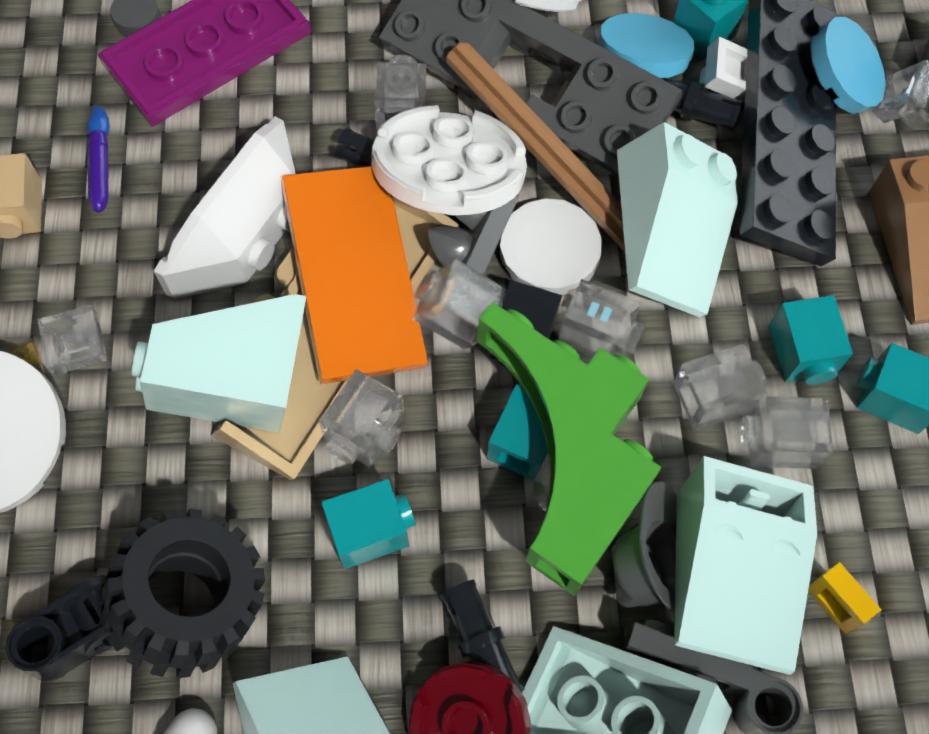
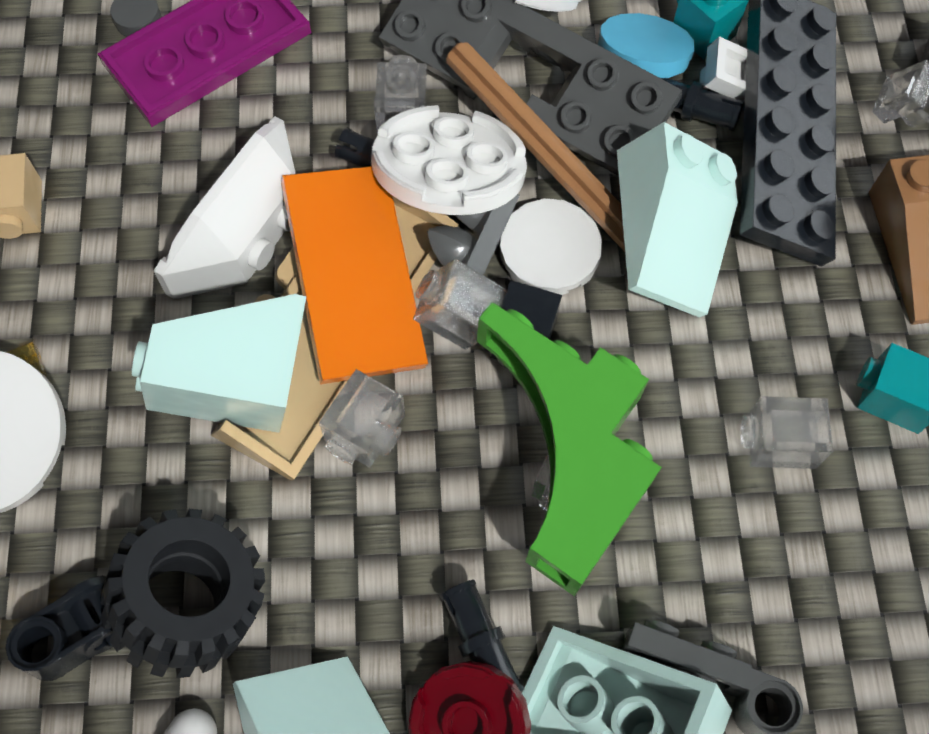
(72, 340): clear tile -> none
(98, 171): dark purple piece -> none
(368, 523): teal brick -> none
(518, 437): teal brick -> none
(601, 320): clear brick -> none
(647, 553): dark grey piece -> none
(720, 386): clear brick -> none
(743, 564): light aqua slope -> none
(810, 340): teal brick -> none
(843, 598): yellow tile -> none
(848, 64): medium azure tile -> none

